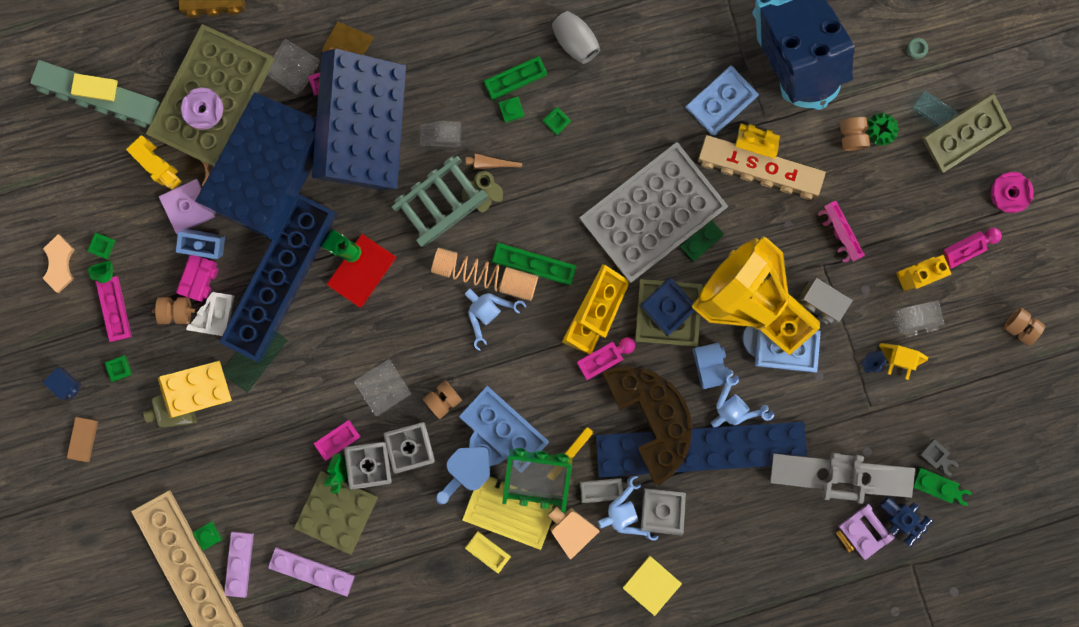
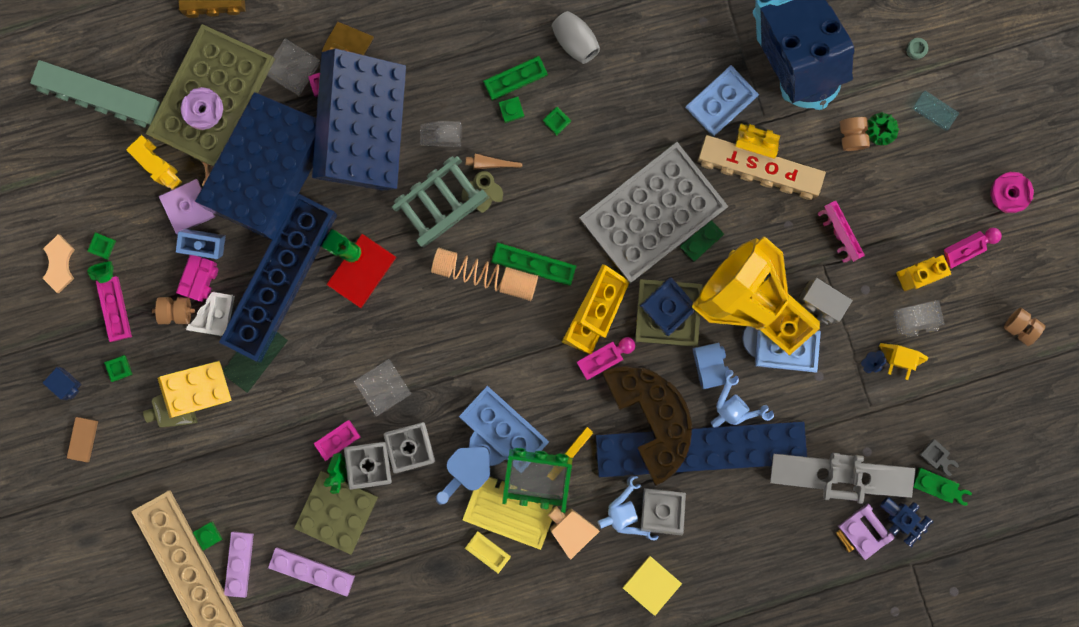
(94, 87): light yellow tile -> none
(435, 402): medium nougat wheel -> none
(486, 310): light blue piece -> none
(601, 490): light grey tile -> none
(966, 132): olive plate -> none

